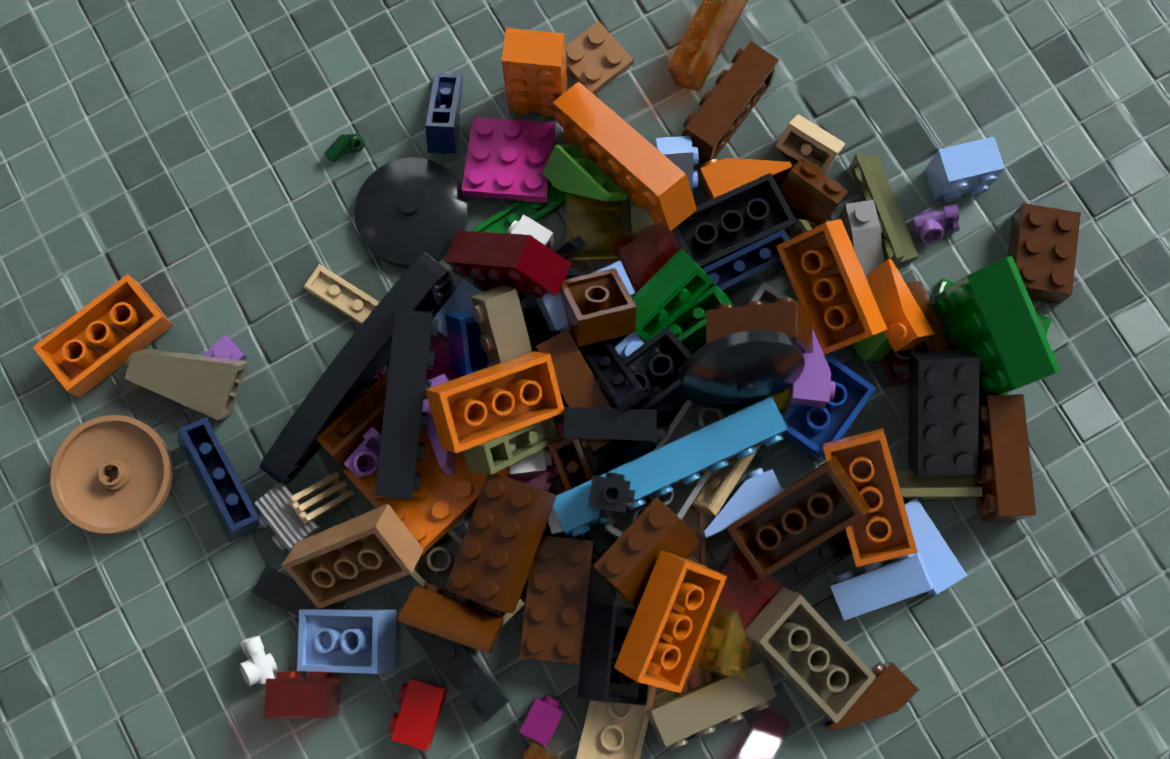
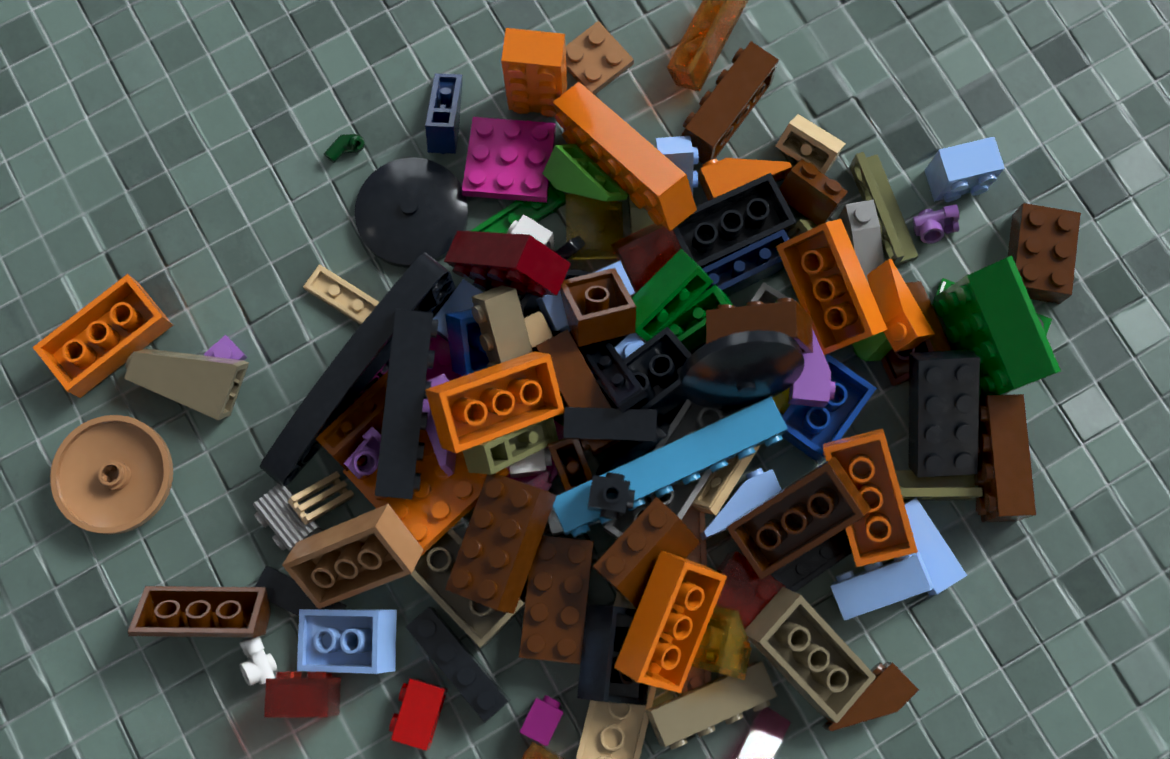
(201, 612): none -> reddish brown slope
(218, 479): dark blue brick -> none
(452, 618): reddish brown slope -> none
(537, 329): none -> tan slope

